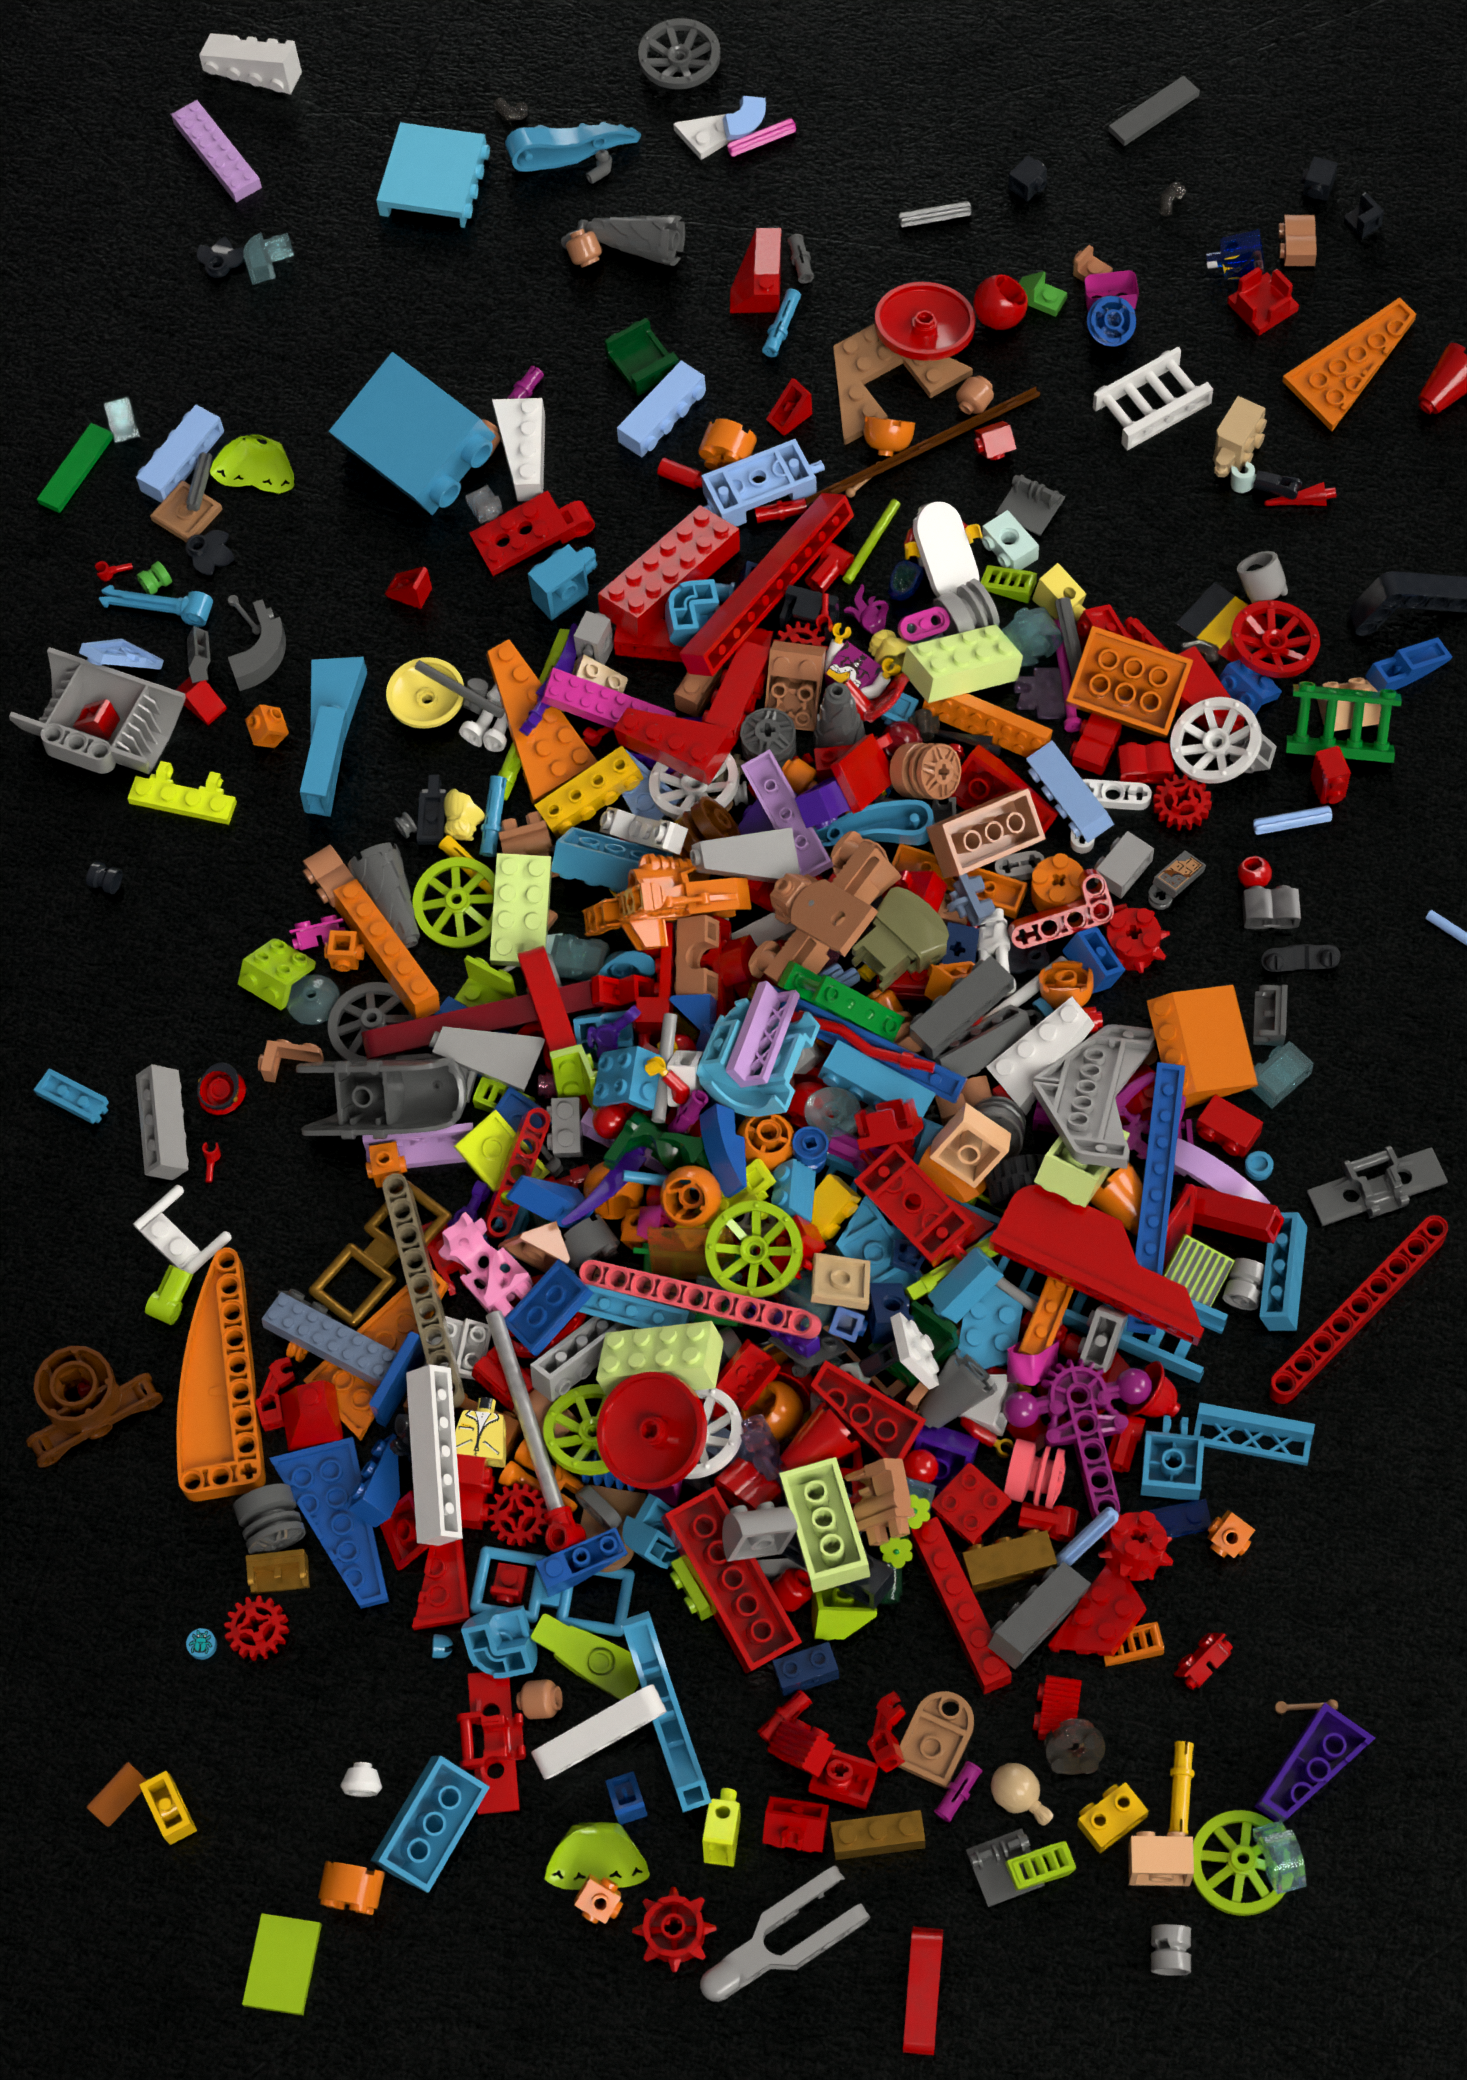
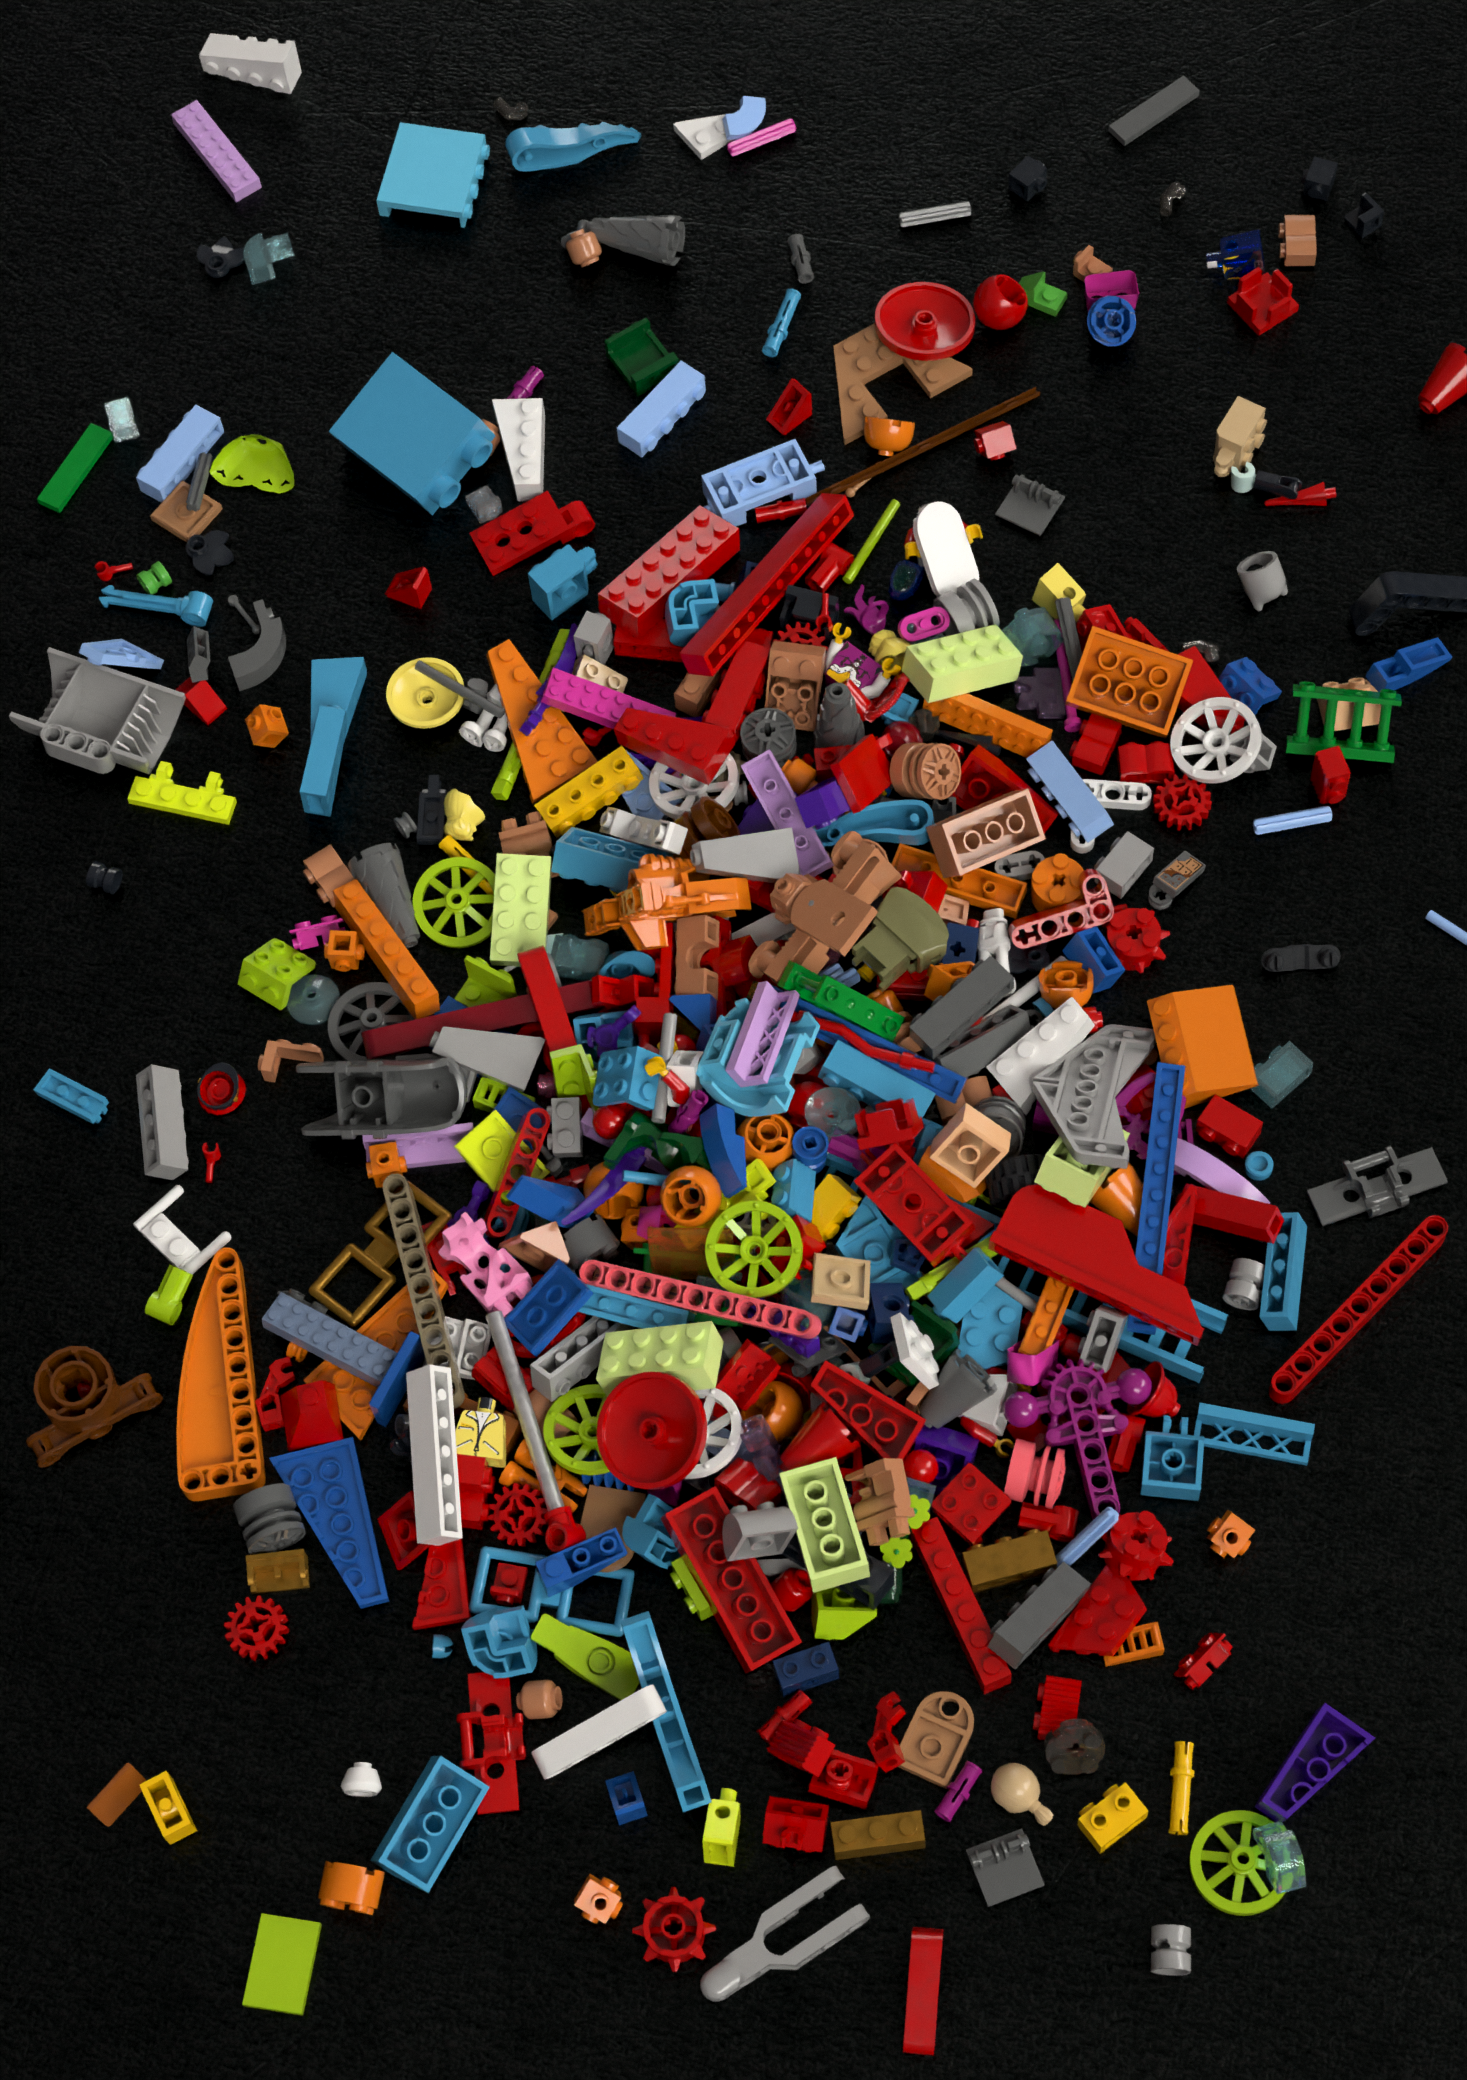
(98, 719): red slope -> none
(201, 1644): tile -> none
(380, 1487): blue slope -> none
(493, 816): dark azure pin -> none
(596, 1851): lime piece -> none
(598, 1508): dark grey beam -> none
(602, 168): dark grey arm -> none
(679, 56): dark grey wheel -> none
(680, 473): red cylinder -> none
(725, 444): orange brick -> none
(758, 278): red wedge -> none
(966, 901): sand blue hips -> none
(975, 395): nougat head -> none
(1008, 530): light aqua brick -> none
(1014, 592): lime slope -> none
(1058, 1858): lime slope -> none
(1154, 420): white fence -> none
(1160, 1859): light nougat brick -> none
(1184, 1518): clear blue plate -> none
(1198, 1269): tile -> none
(1213, 617): sticker -> none
(1254, 872): red piece -> none
(1270, 1015): dark grey hinge -> none
(1271, 908): flat silver brick -> none
(1274, 641): red wheel -> none
(1281, 1707): medium nougat hinge -> none
(1341, 371): orange wing -> none

